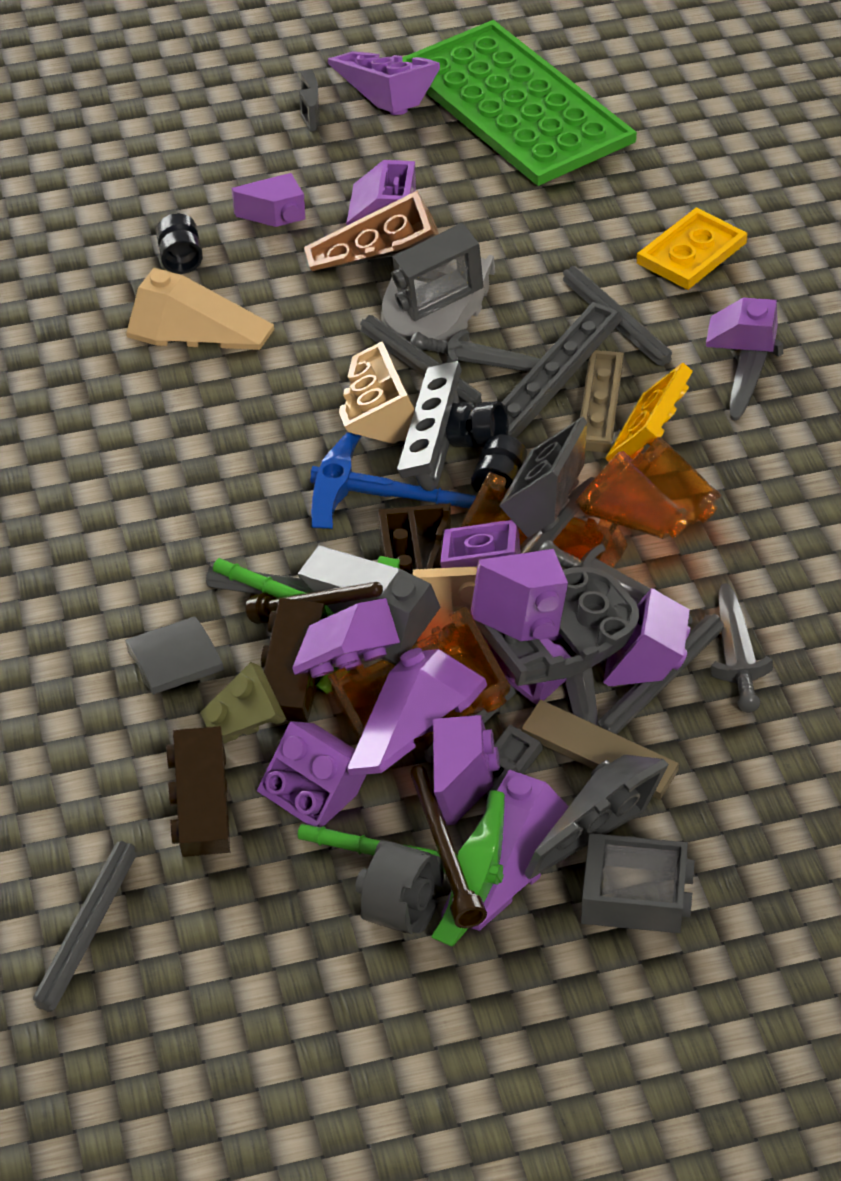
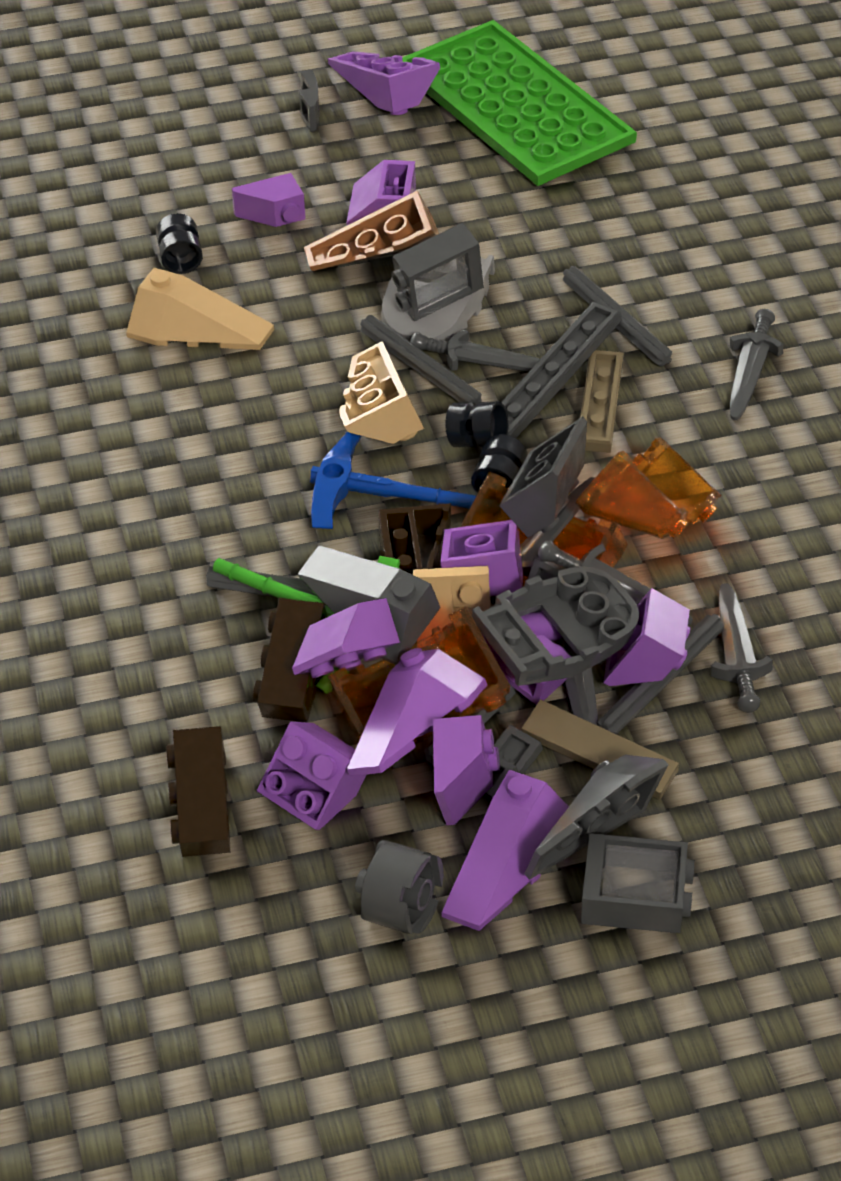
(84, 927): dark grey axle -> none
(174, 655): dark grey slope -> none
(244, 705): olive wing -> none
(260, 605): dark brown piece -> none
(429, 462): piece -> none
(466, 906): dark brown piece -> none
(477, 857): bright green piece -> none
(520, 594): medium lavender slope -> none
(651, 412): yellow plate -> none
(692, 248): yellow plate -> none
(745, 325): medium lavender slope -> none

